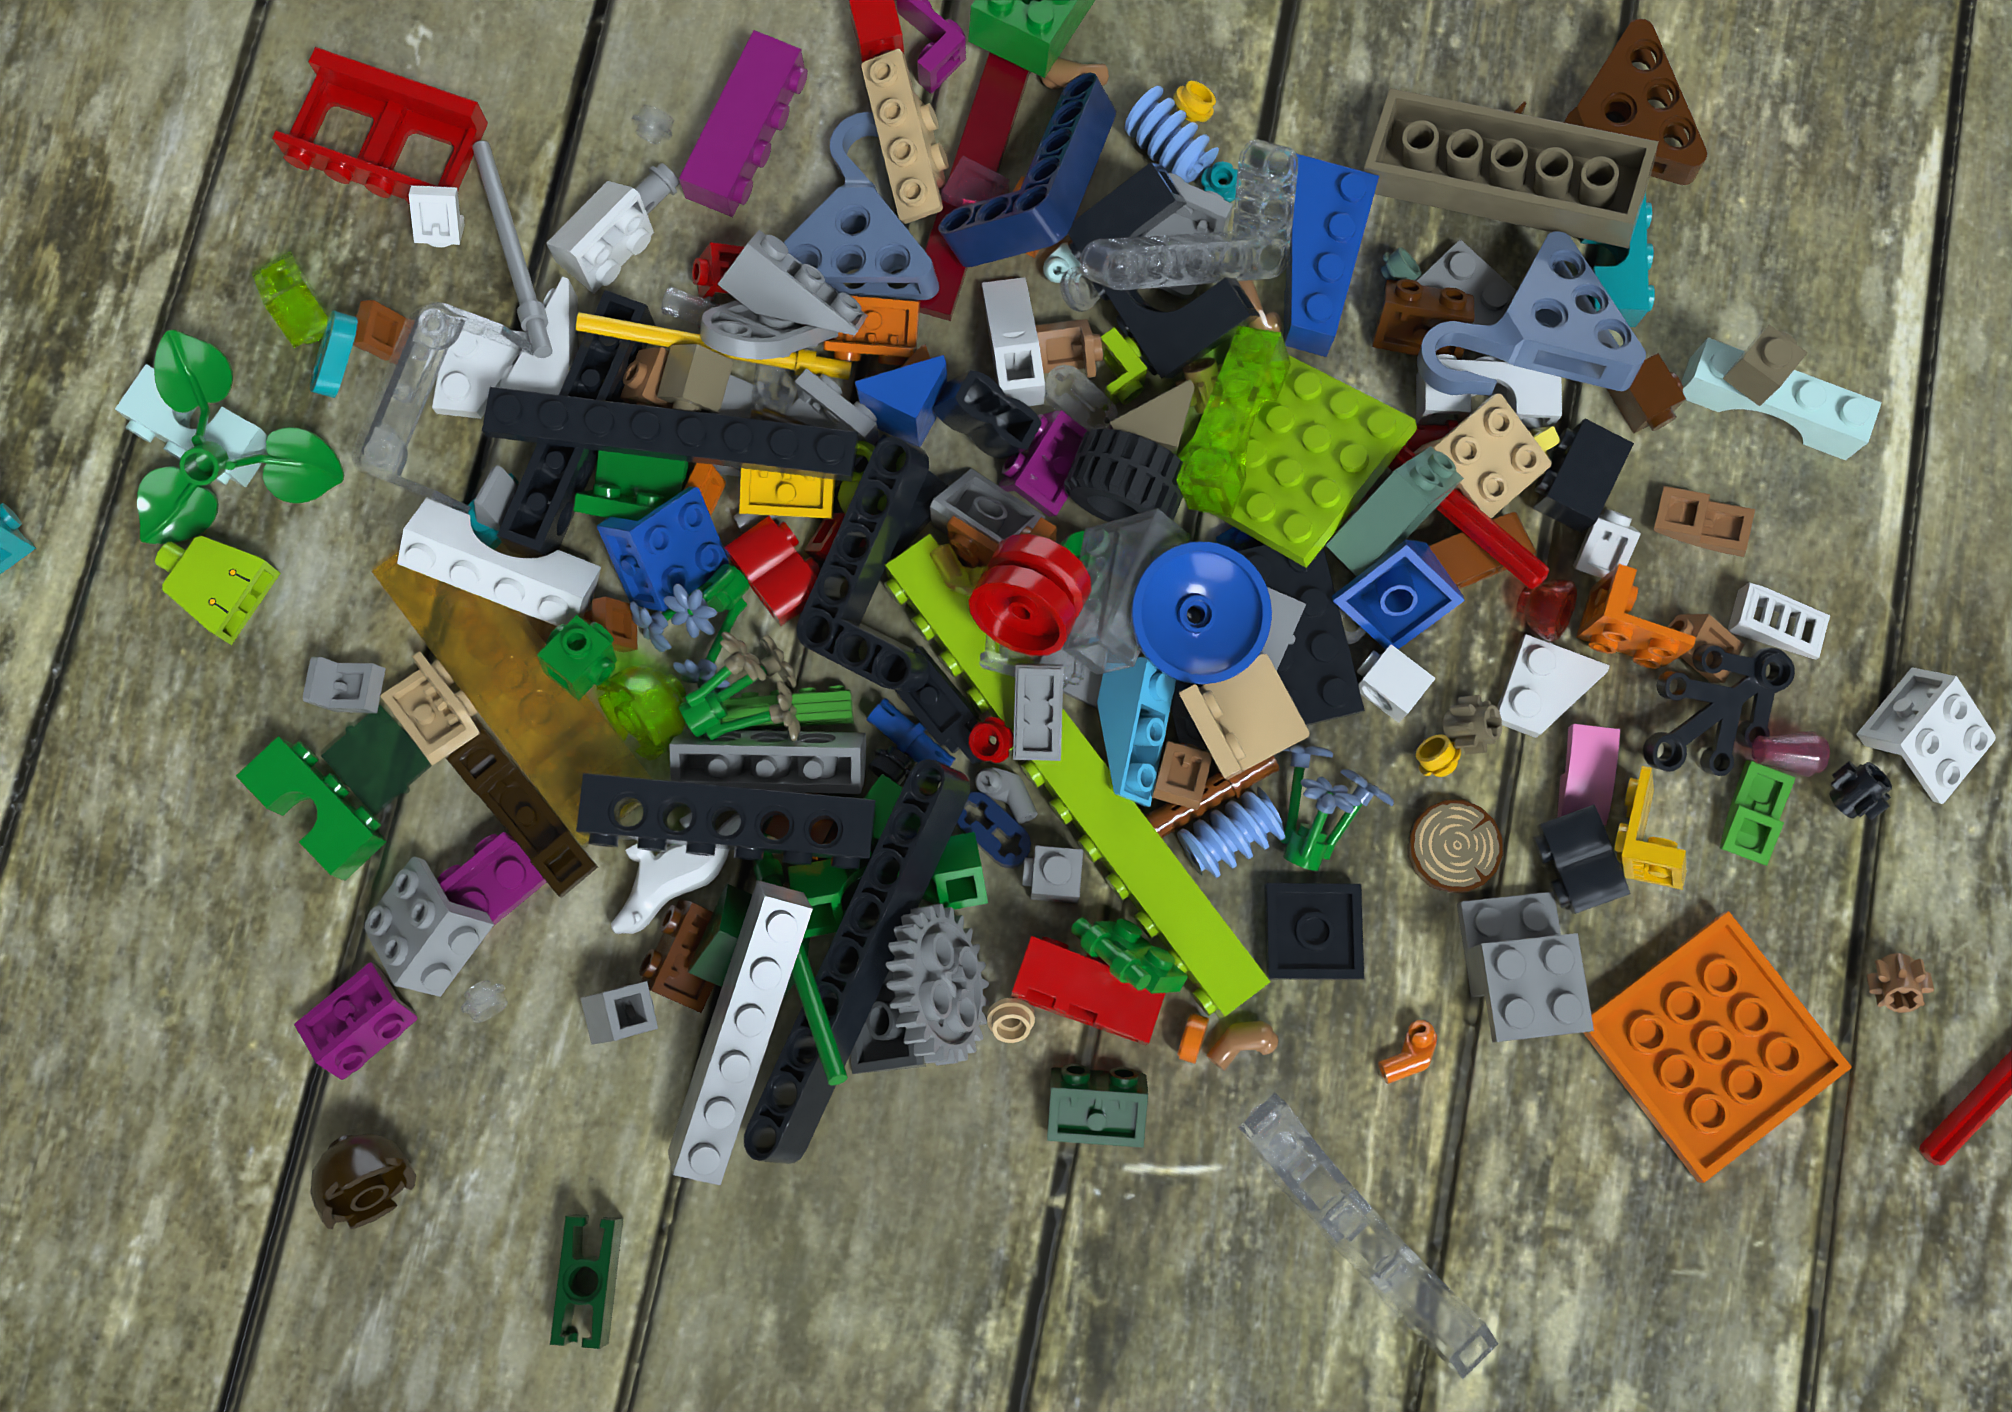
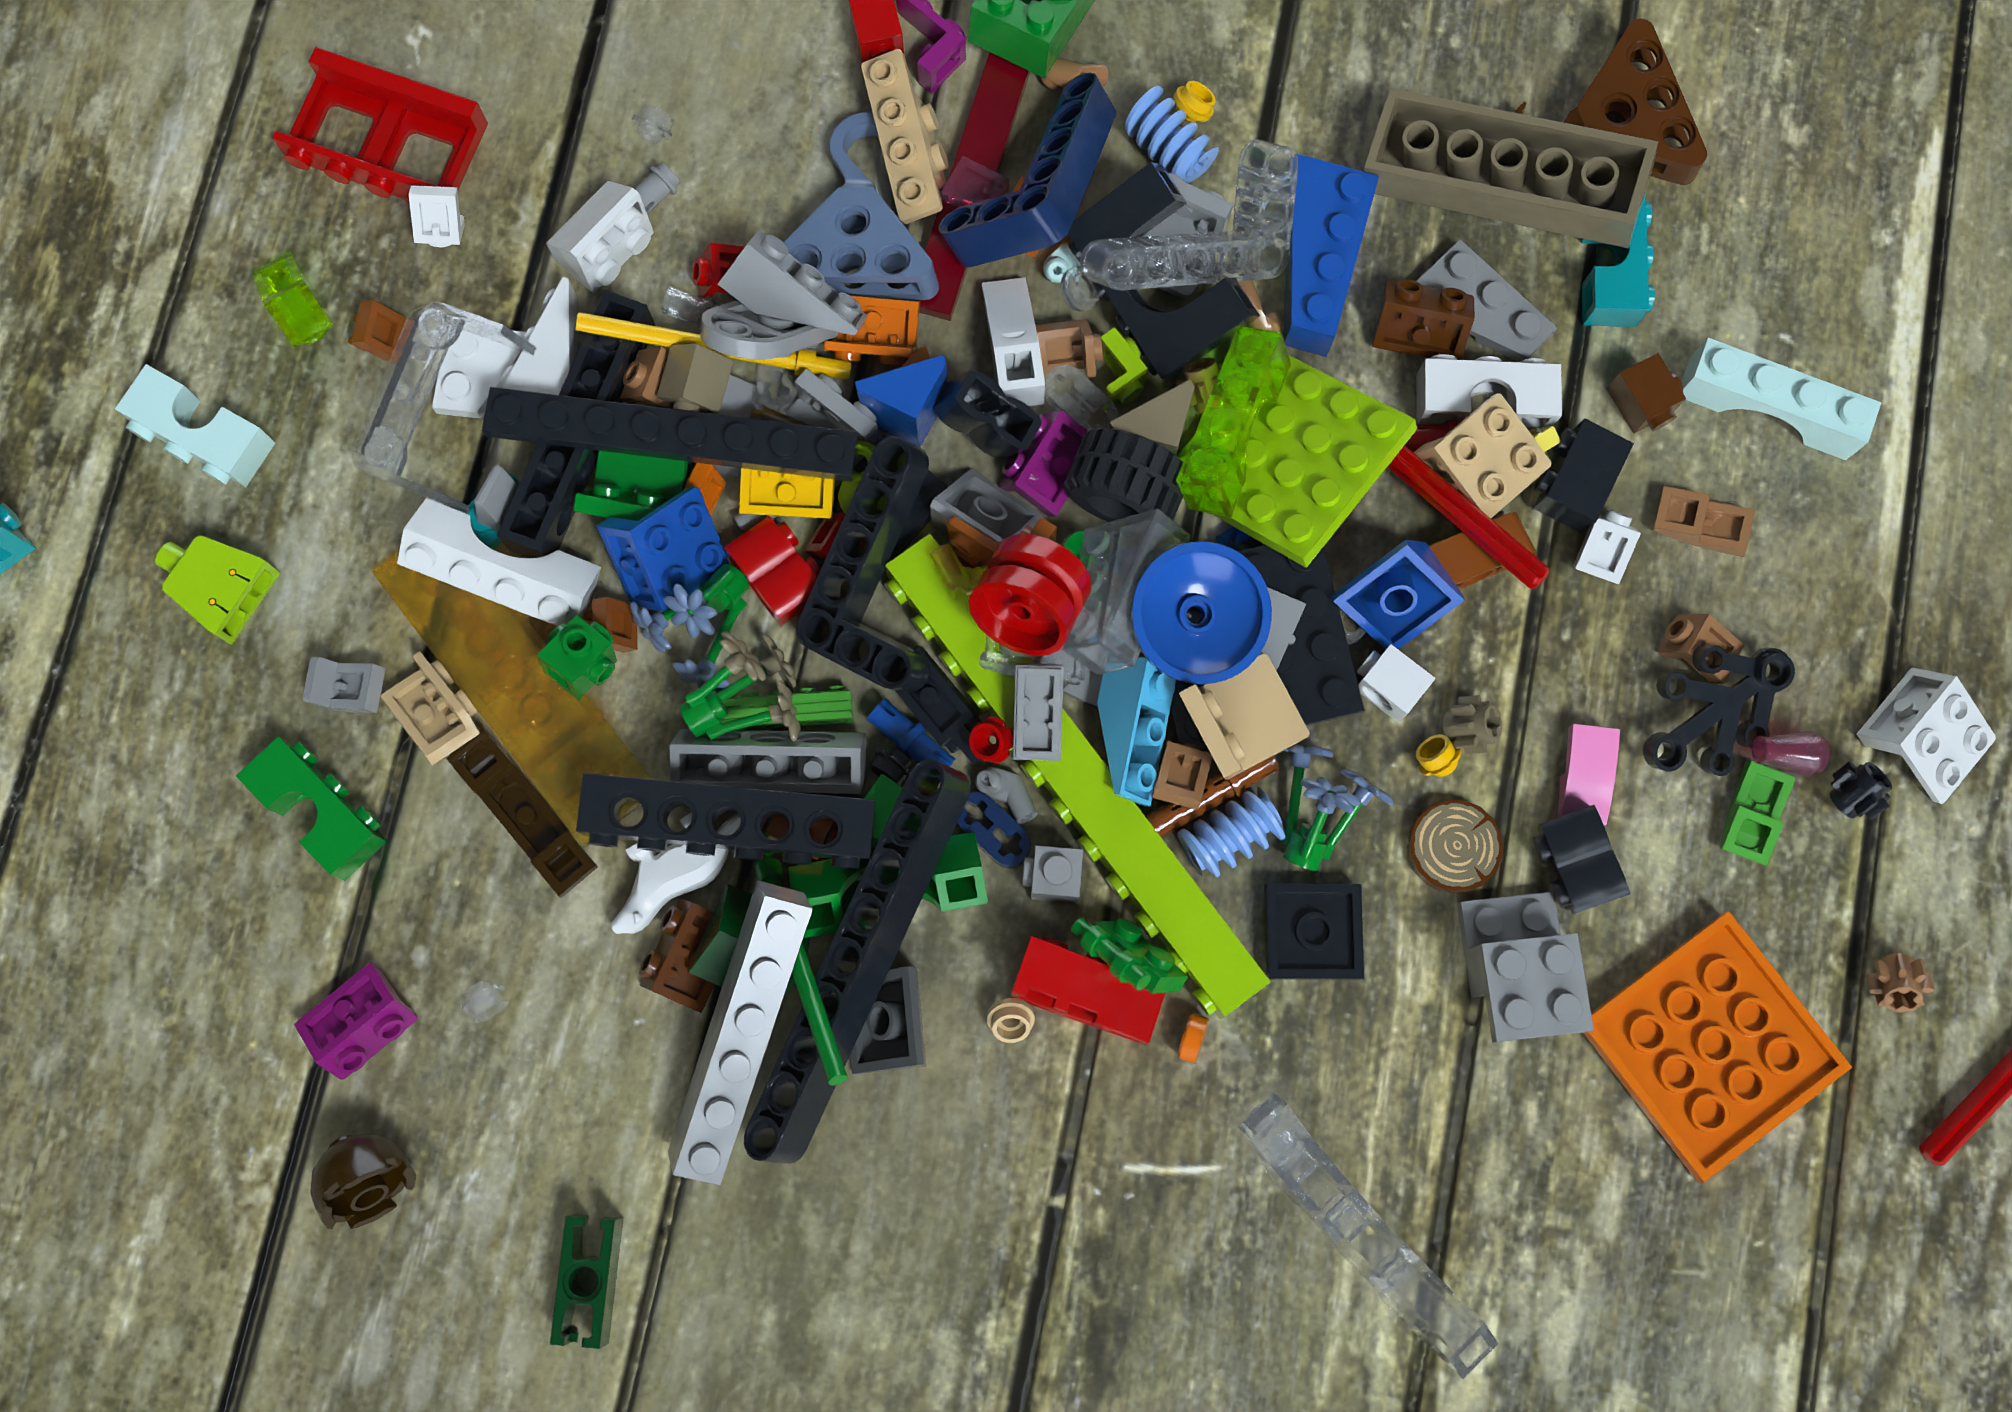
(172, 498): green plant -> none
(333, 354): teal beam -> none
(377, 760): clear green piece -> none
(421, 933): light grey bracket -> none
(493, 879): magenta bracket -> none
(530, 312): light grey bar -> none
(619, 1013): light grey brick -> none
(645, 706): clear neon green cylinder -> none
(743, 124): magenta brick -> none
(938, 985): light grey gear -> none
(1097, 1106): bracket -> none
(1219, 171): teal plate -> none
(1243, 1036): medium nougat arm -> none
(1395, 510): sand green window -> none
(1400, 266): sand green plate -> none
(1415, 1053): orange arm -> none
(1544, 330): sand blue piece -> none
(1544, 684): white wing -> none
(1548, 607): clear red brick -> none
(1612, 630): orange bracket -> none
(1651, 861): yellow bracket -> none
(1744, 625): white slope -> none
(1765, 365): dark tan brick -> none

